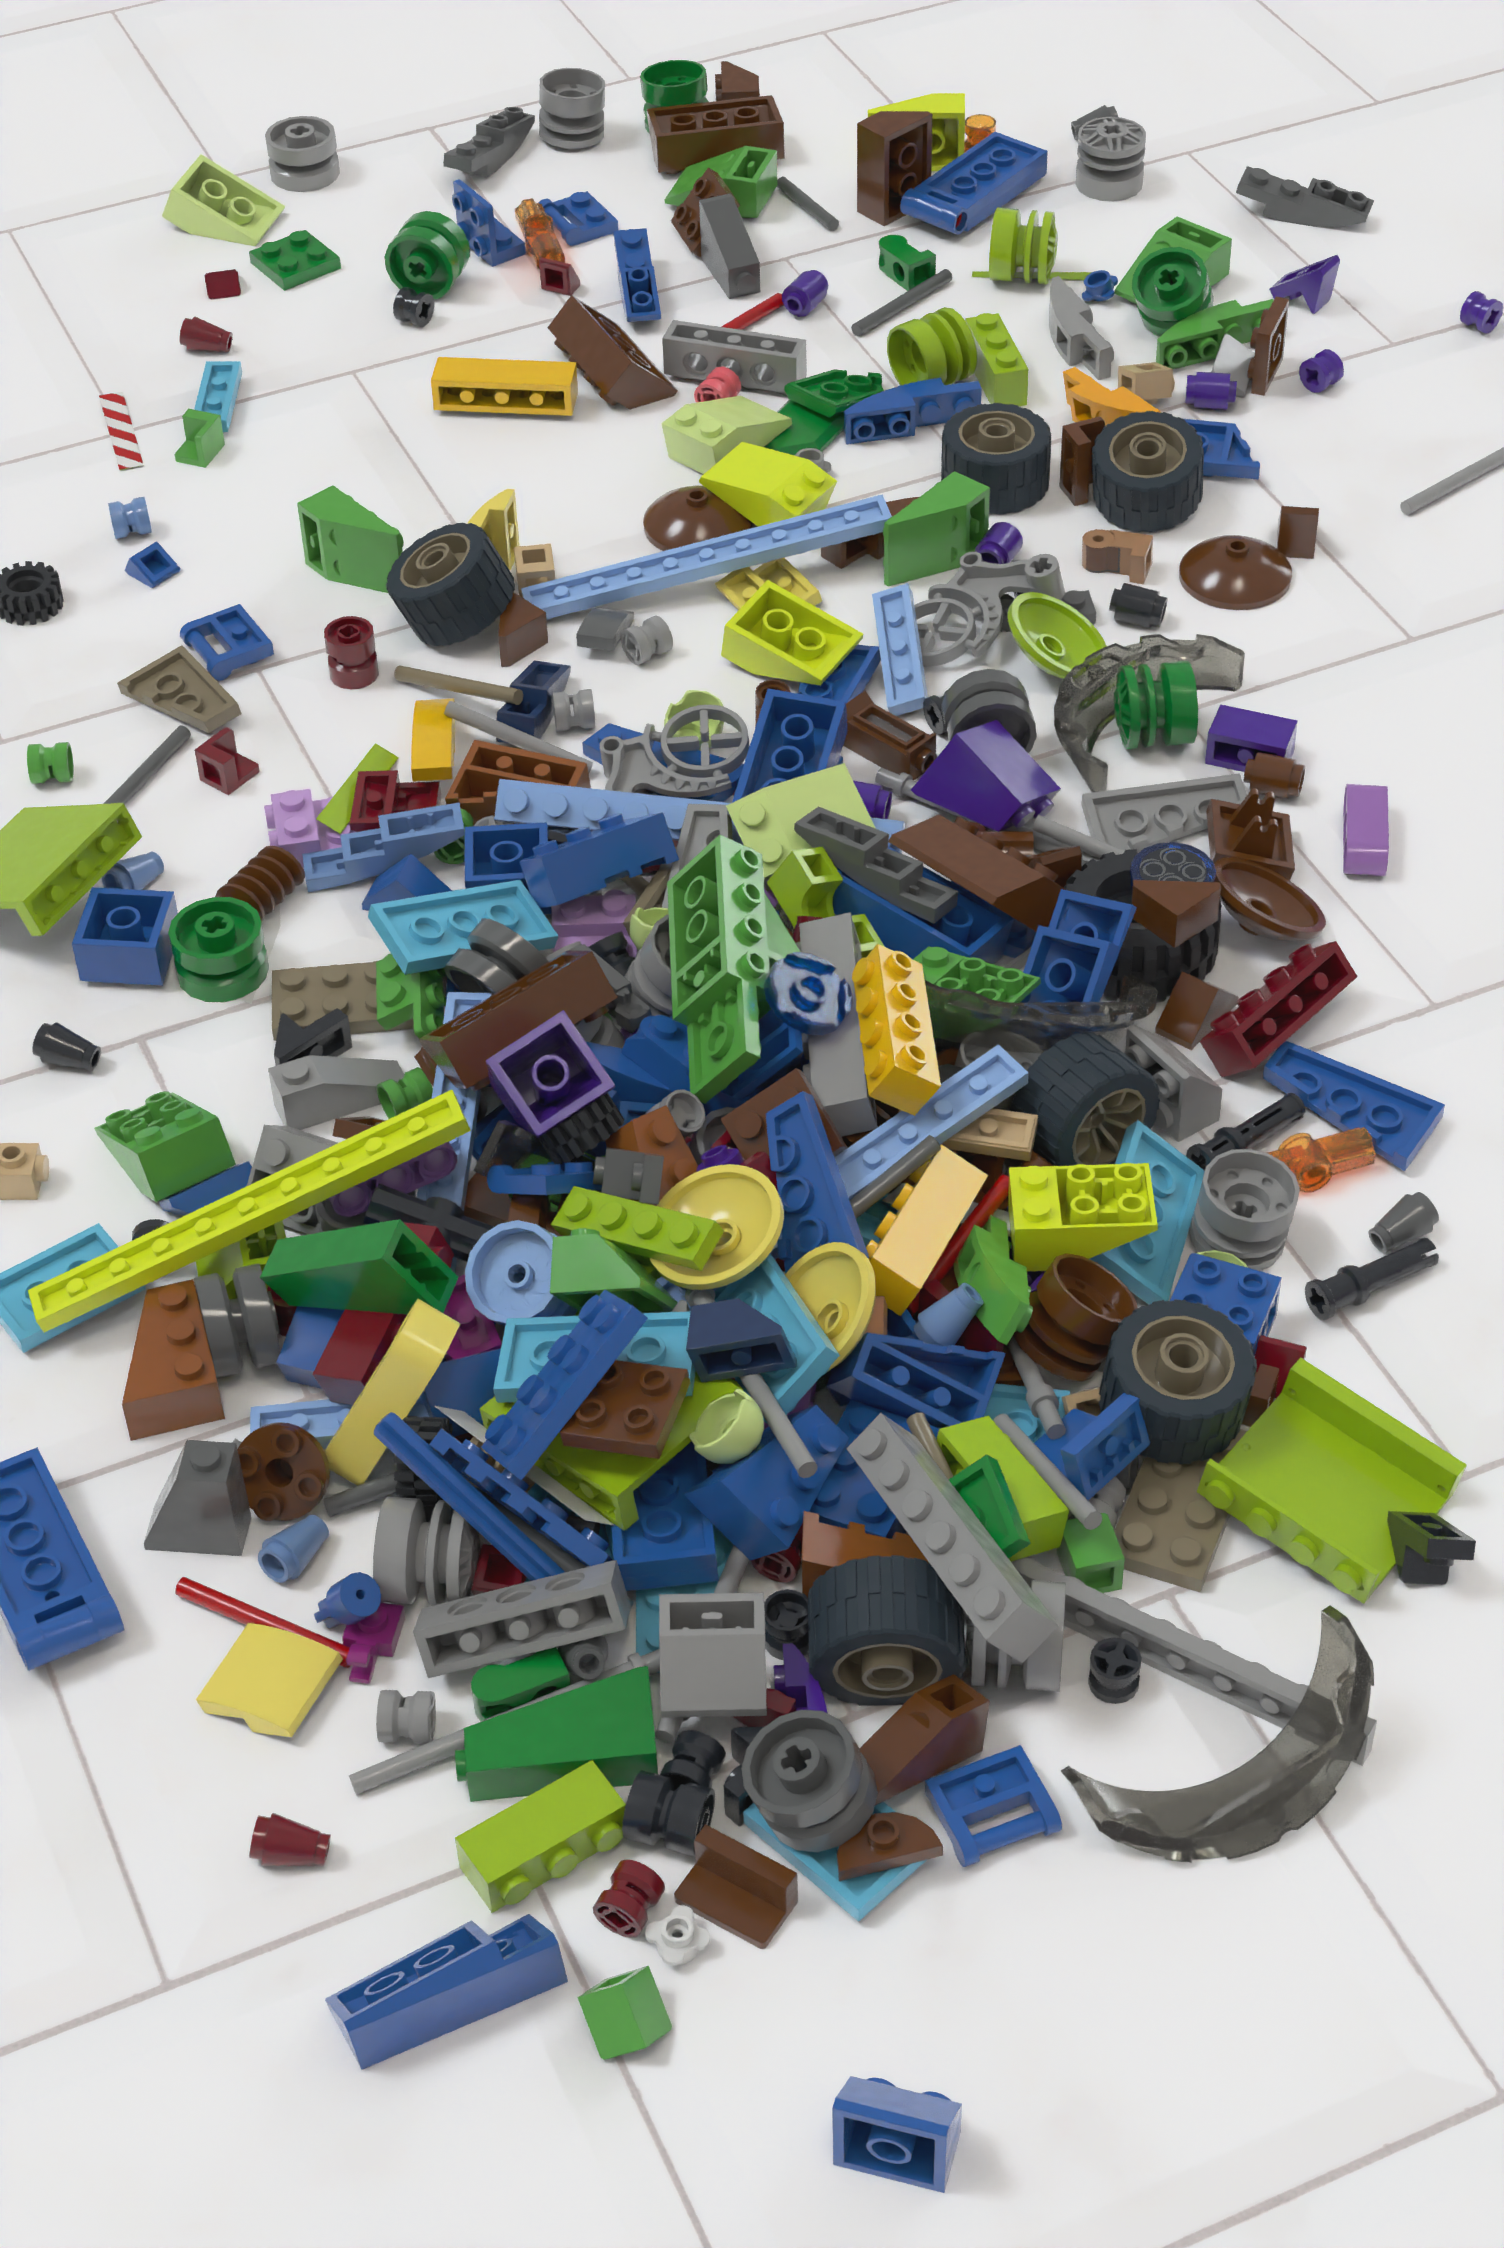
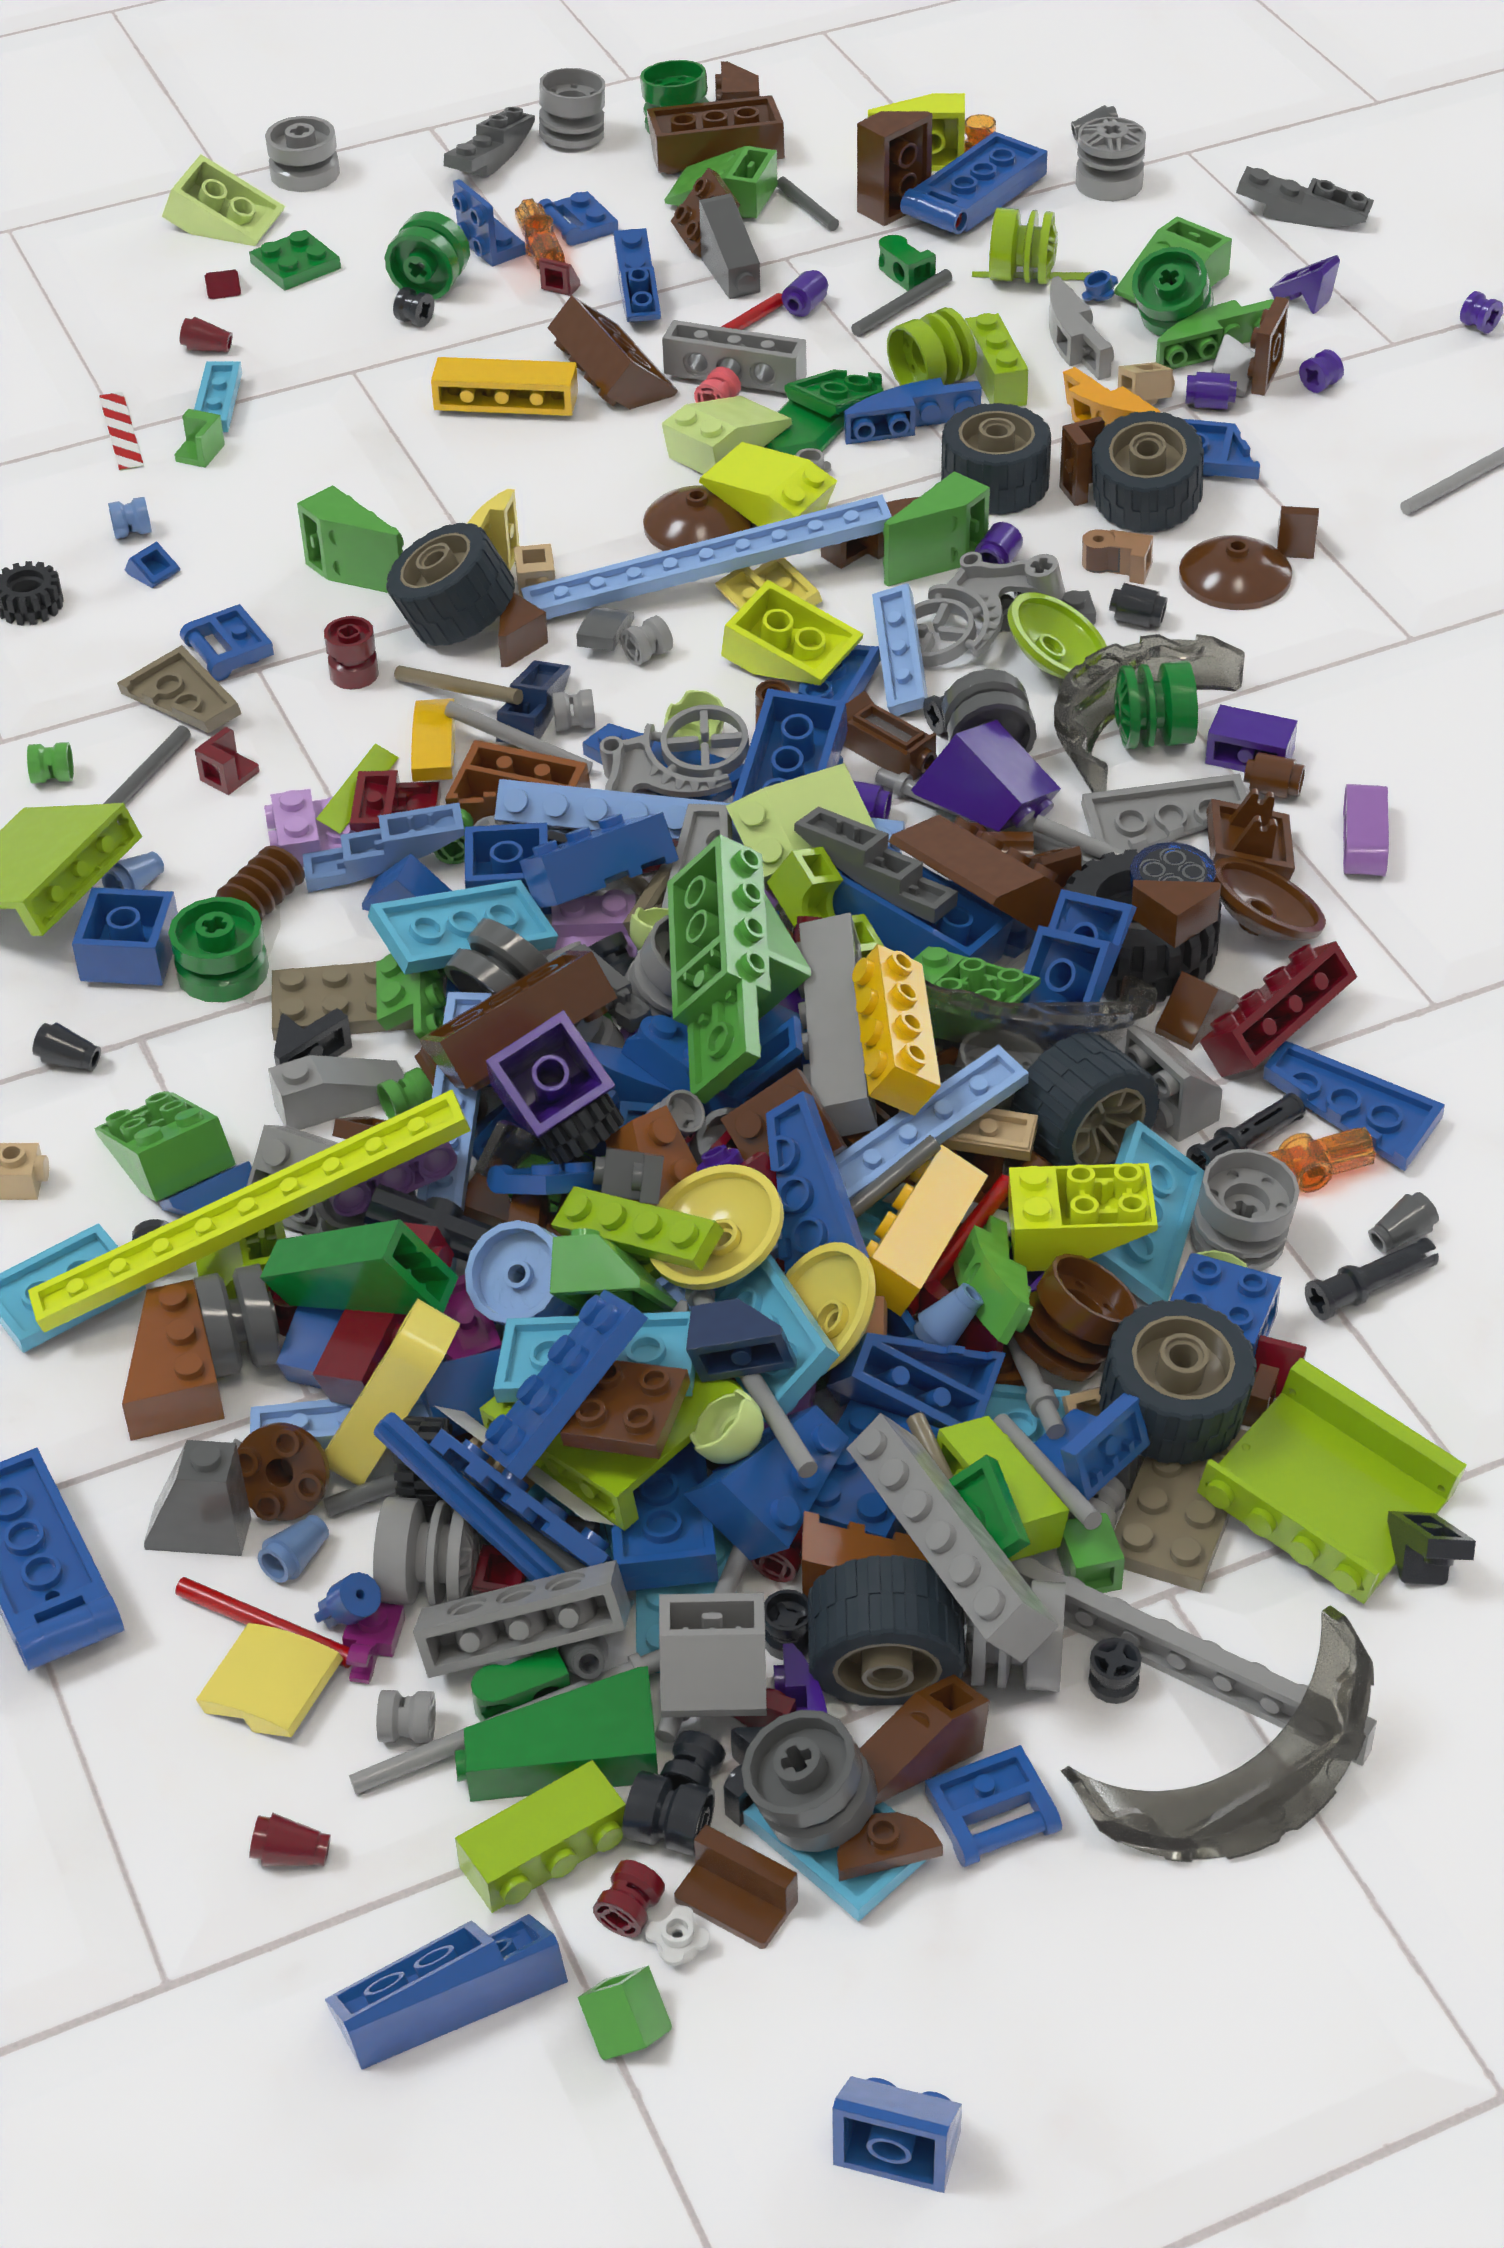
(808, 993): clear blue tile -> none

